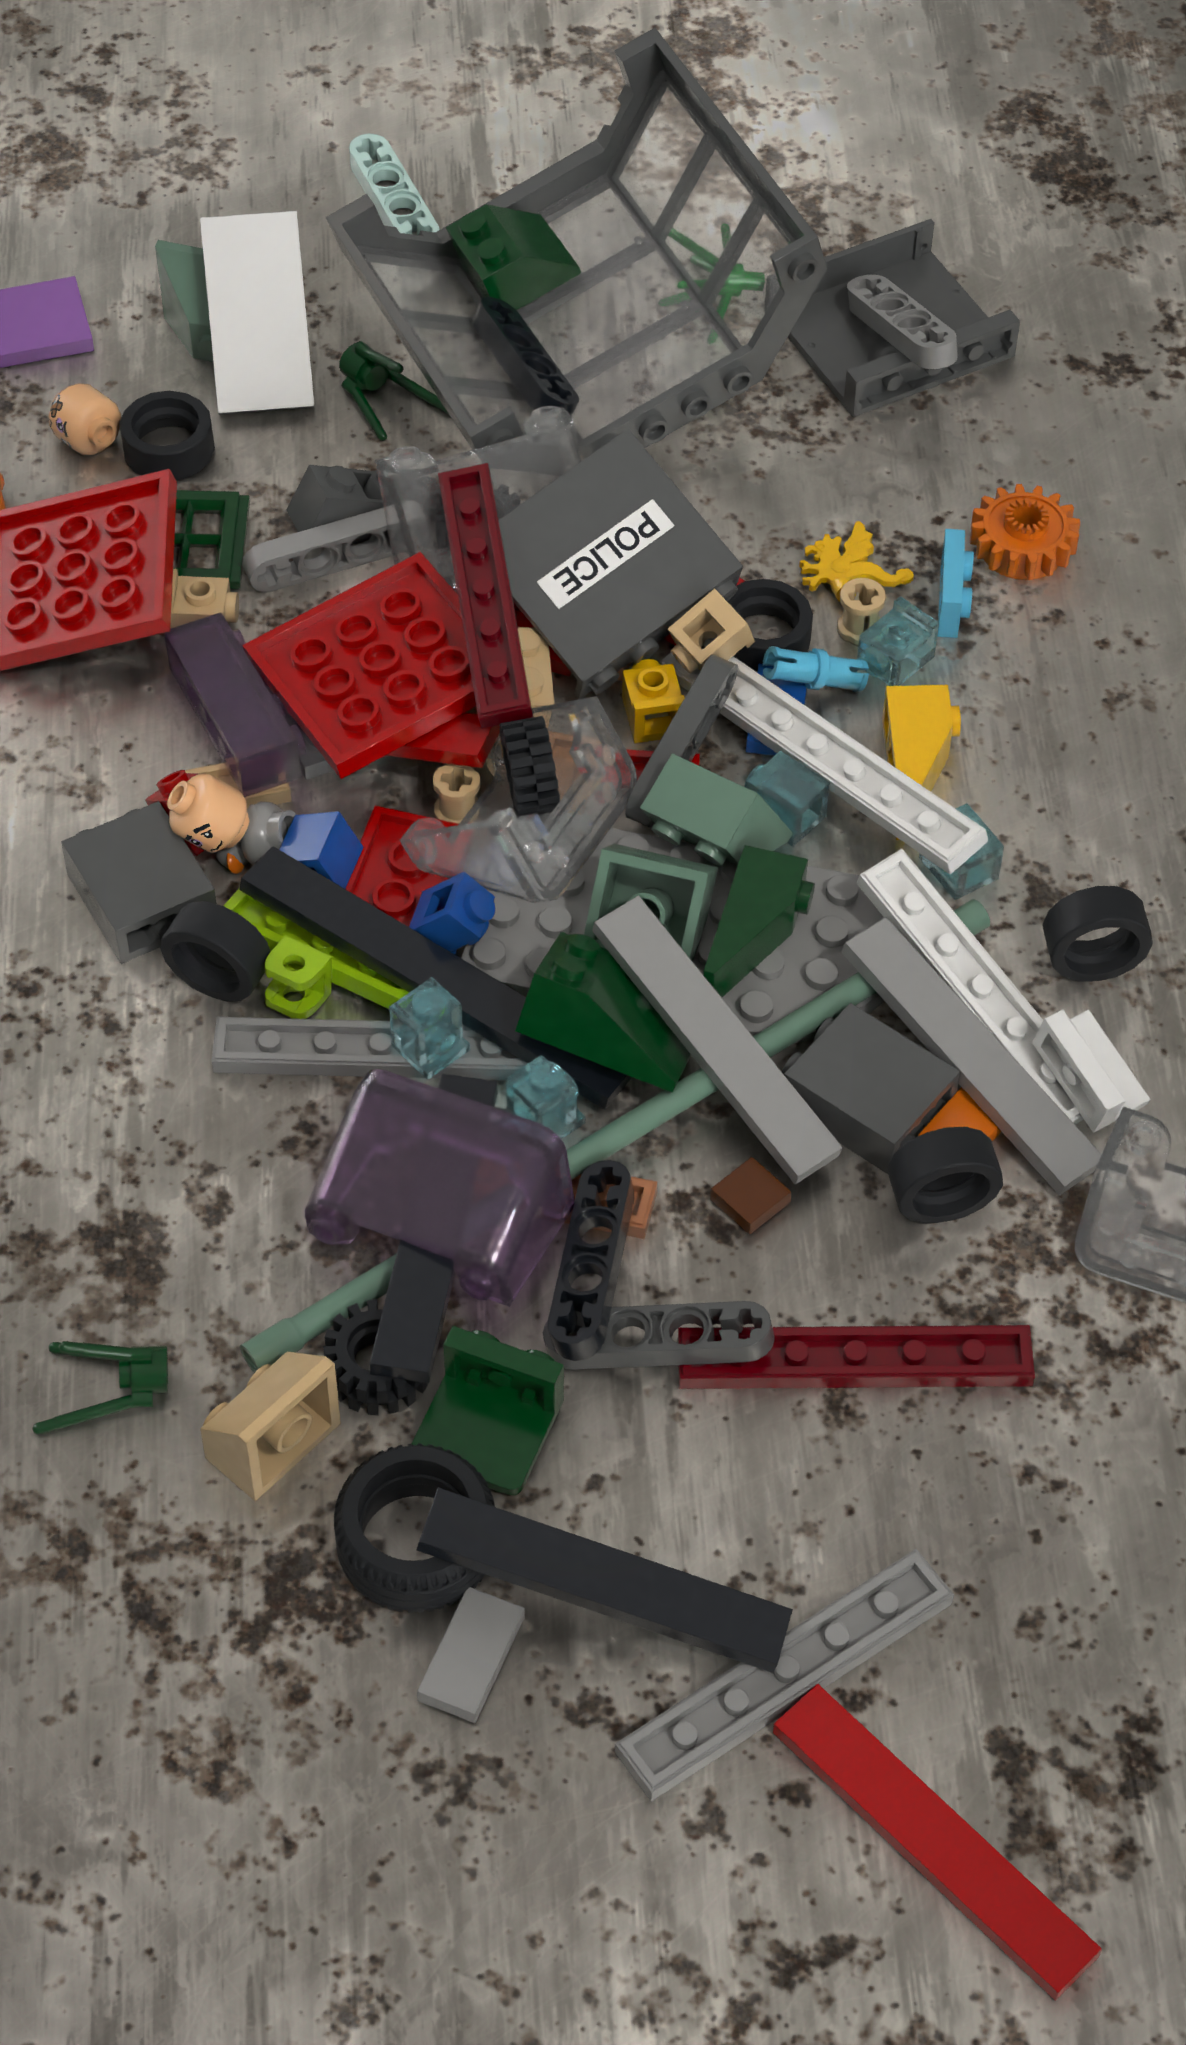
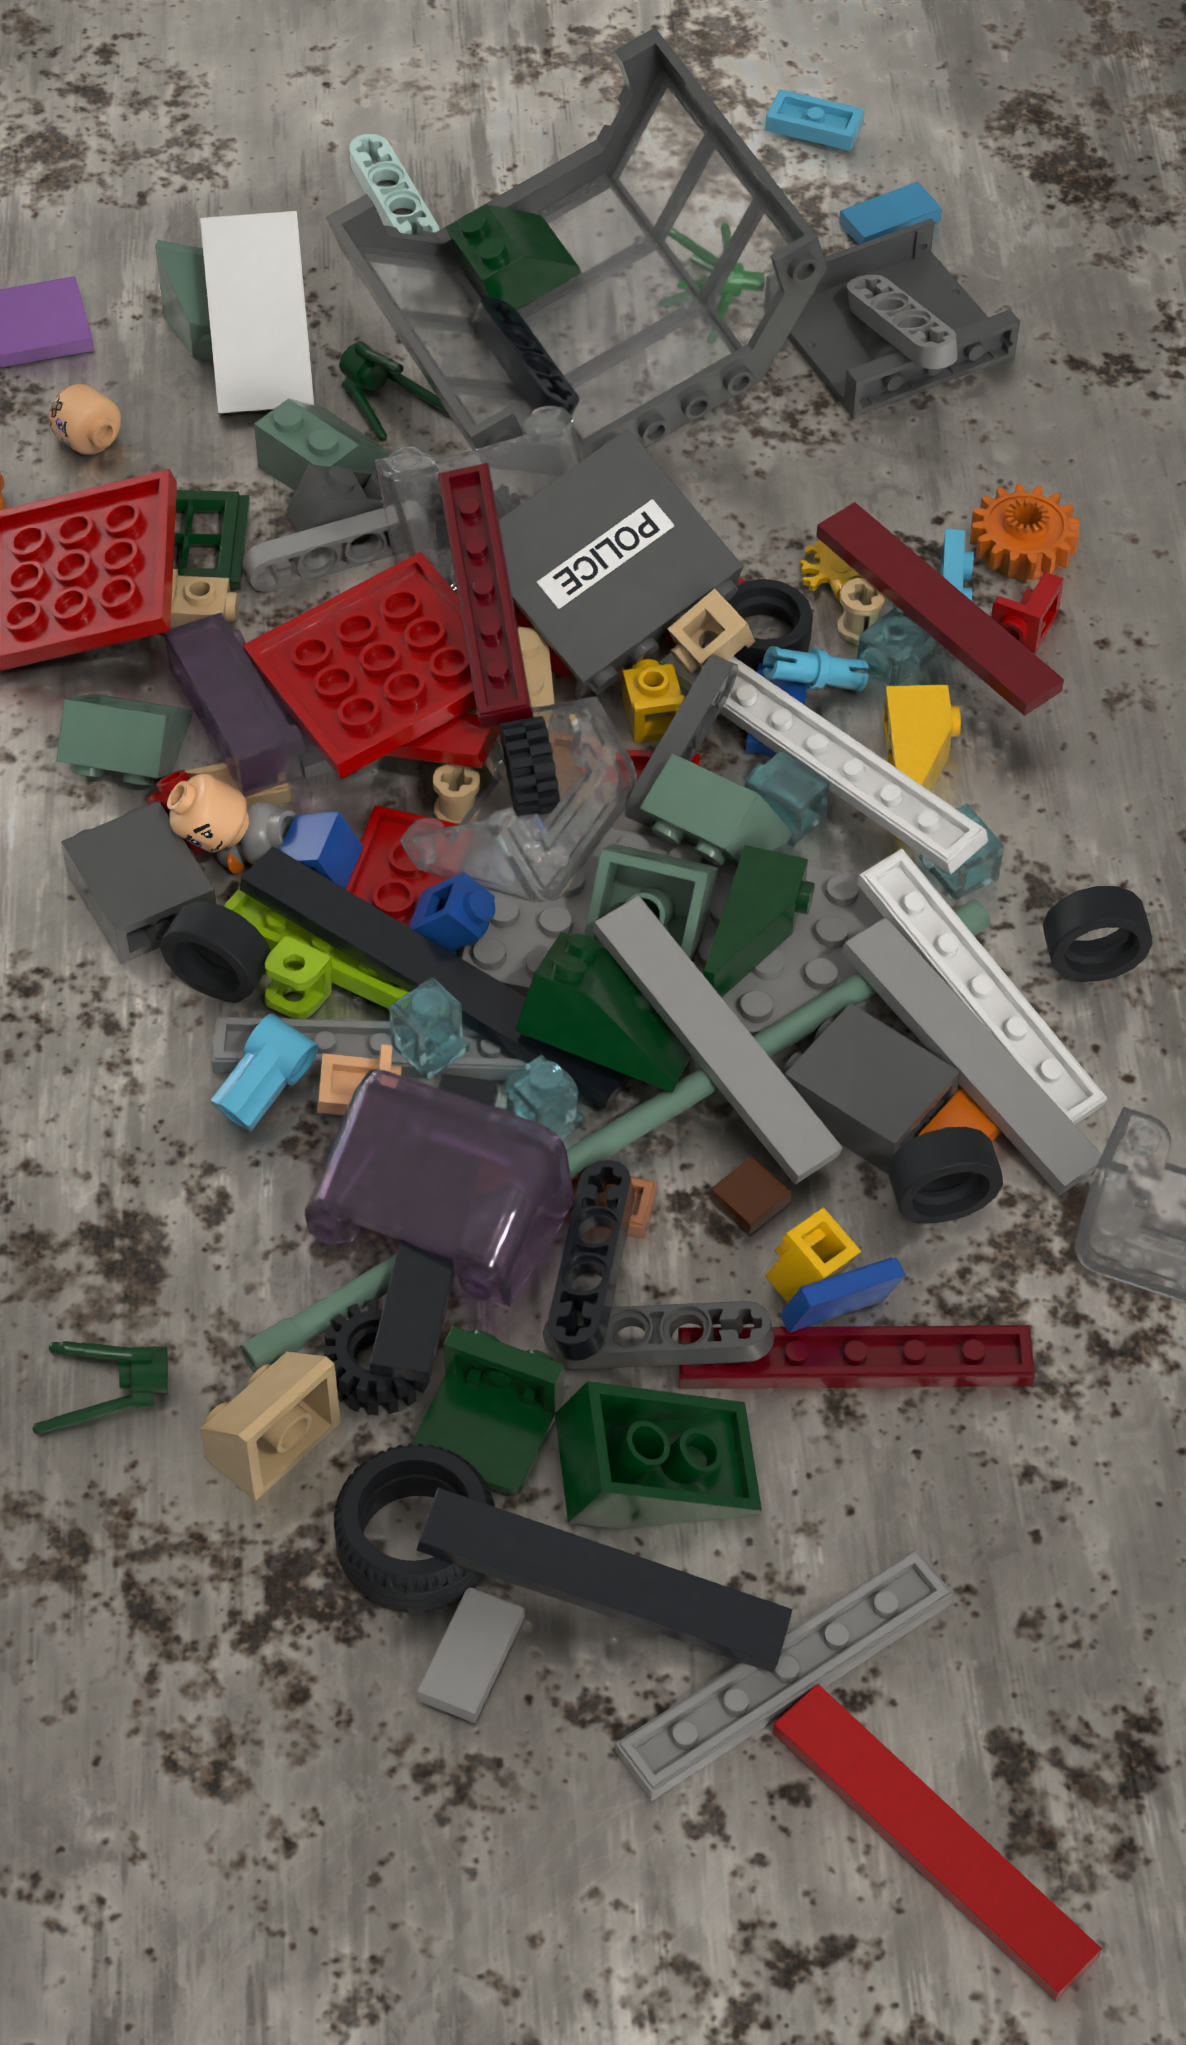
(121, 737): none -> sand green slope
(167, 410): black tyre -> none
(271, 1060): none -> medium azure piece
(308, 435): none -> sand green slope
(343, 1074): none -> light nougat bracket
(654, 1458): none -> dark green slope
(811, 1254): none -> yellow brick
(814, 120): none -> medium azure plate
(842, 1294): none -> blue tile
(889, 213): none -> dark azure tile
(940, 609): none -> dark red tile
(1034, 614): none -> red bracket
(1088, 1068): white panel -> none

